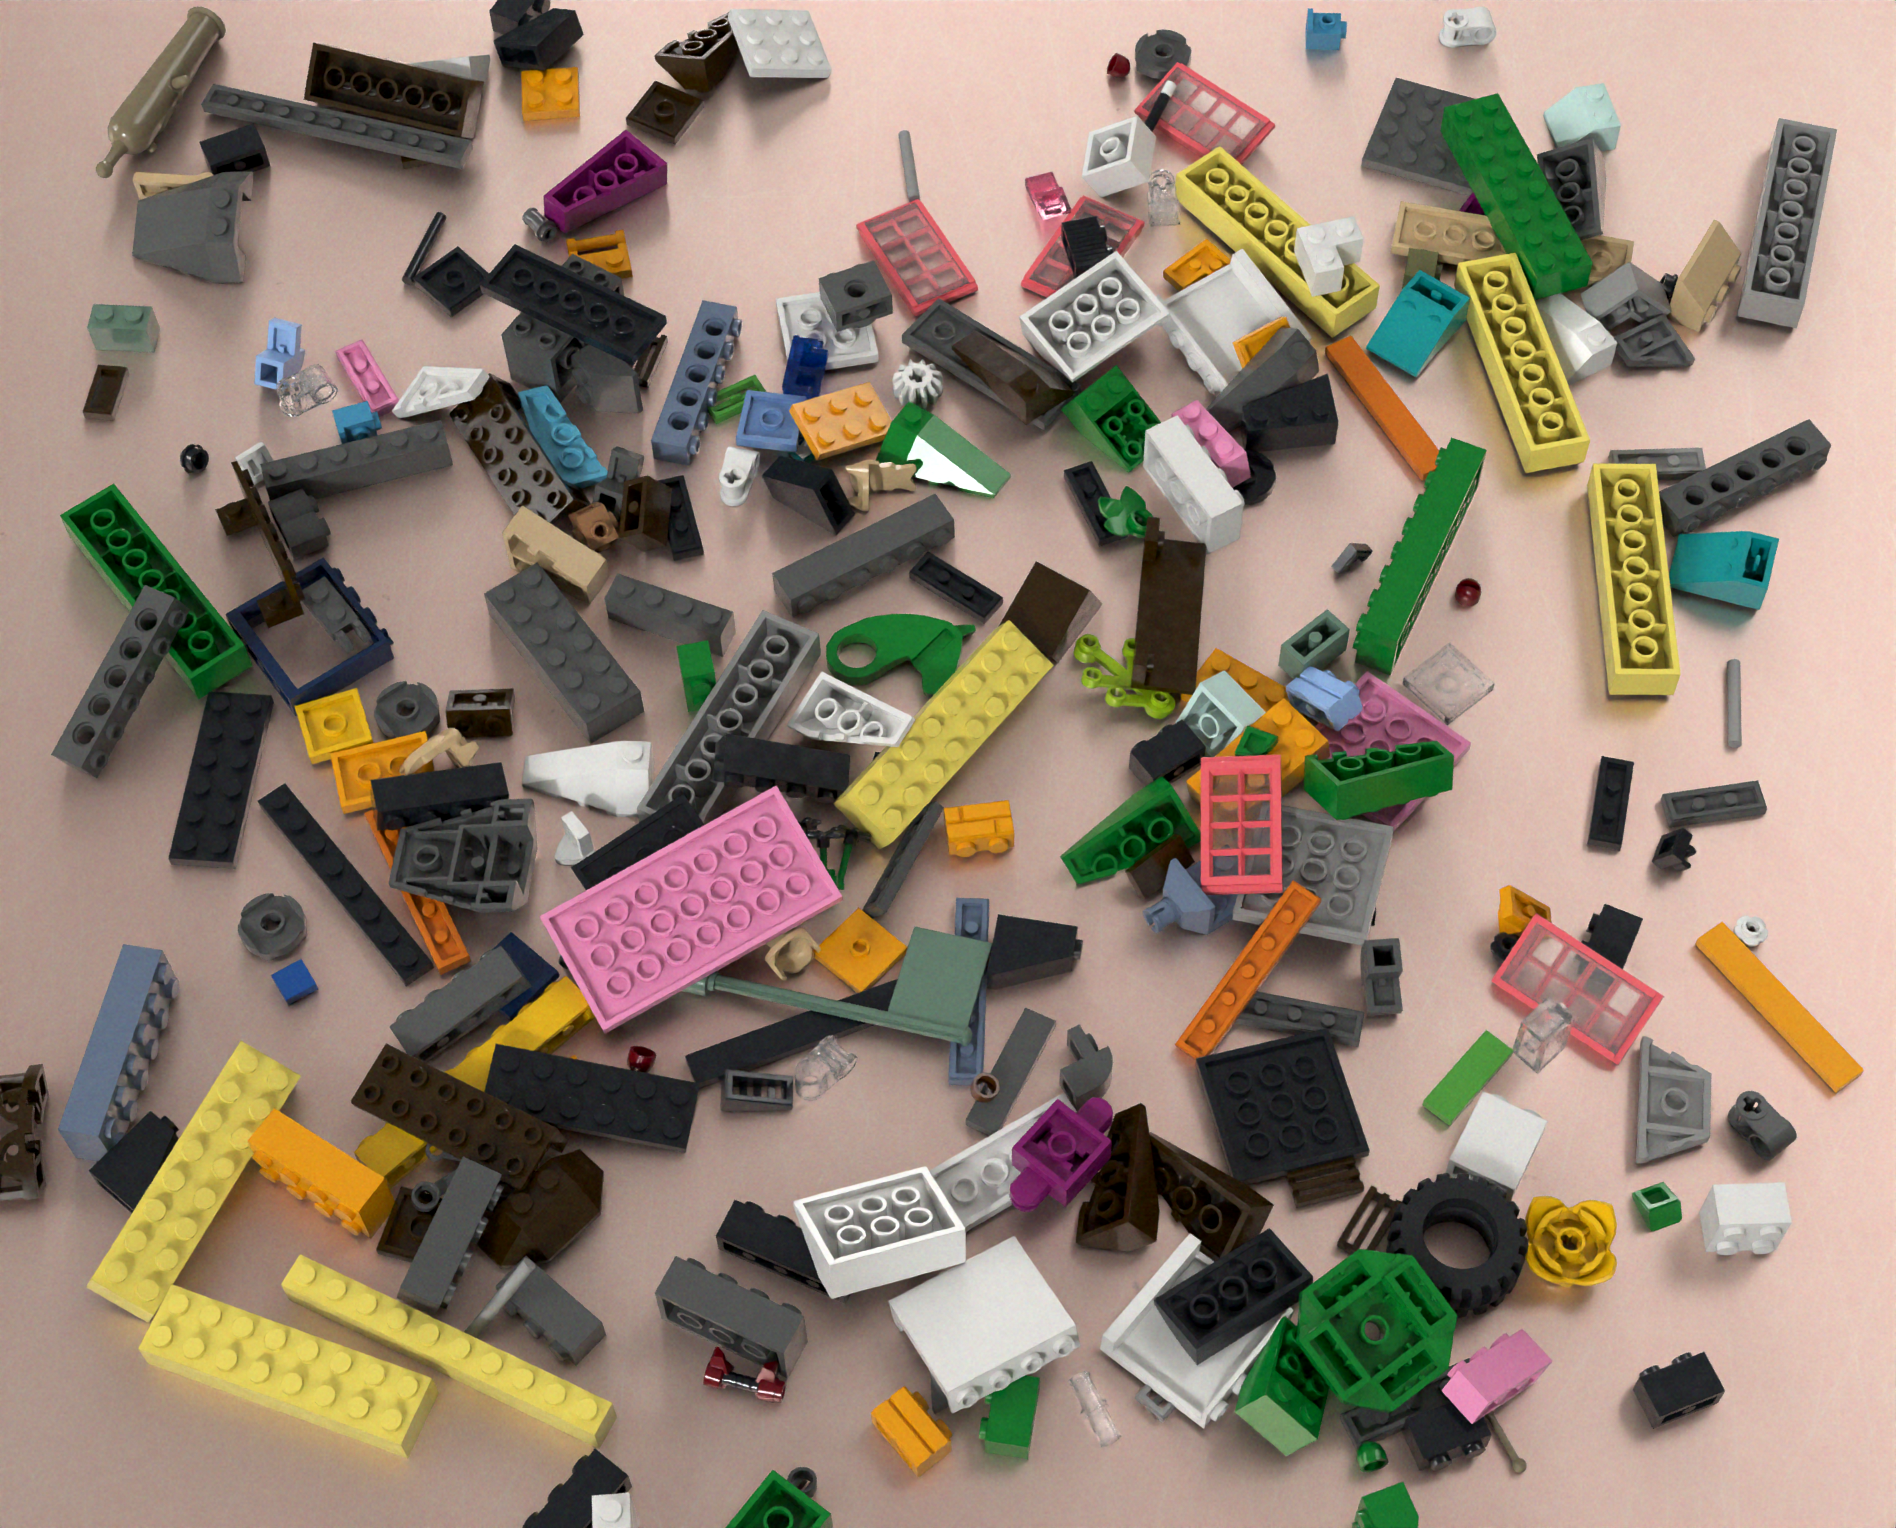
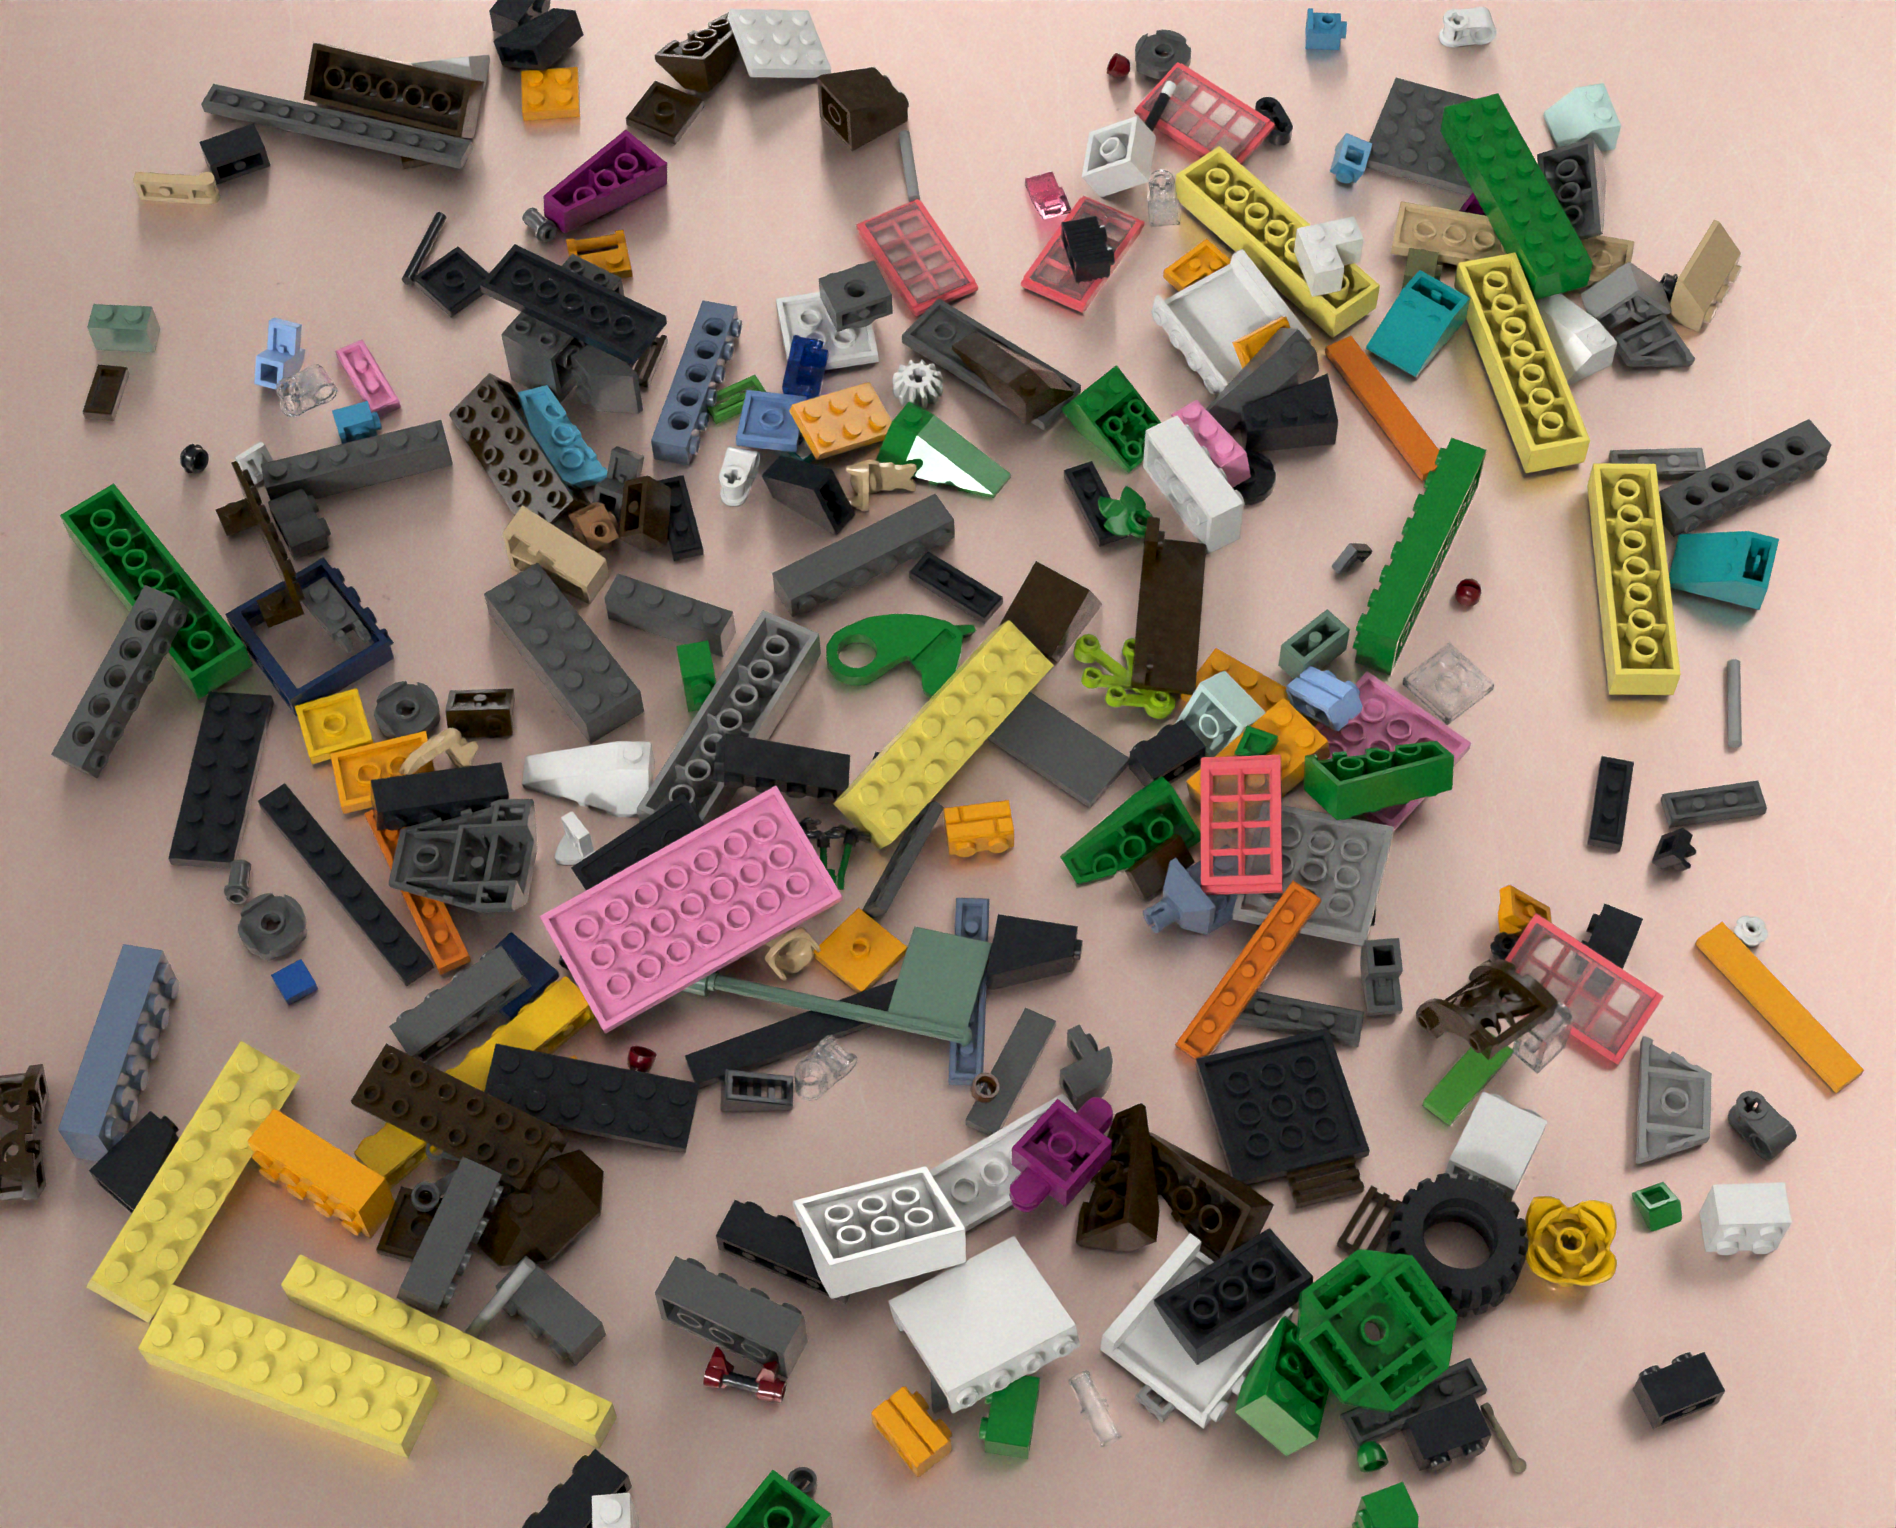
(161, 89): dark tan piece -> none
(196, 227): dark grey wedge -> none
(237, 888): none -> dark grey pin
(440, 388): white wing -> none
(848, 715): white wedge -> none
(860, 105): none -> dark brown slope
(1059, 749): none -> dark grey tile
(1092, 317): white slope -> none
(1279, 118): none -> black beam
(1350, 158): none -> dark azure brick
(1492, 982): none -> dark brown fence
(1495, 1374): bright pink brick -> none
(1787, 223): light grey brick -> none

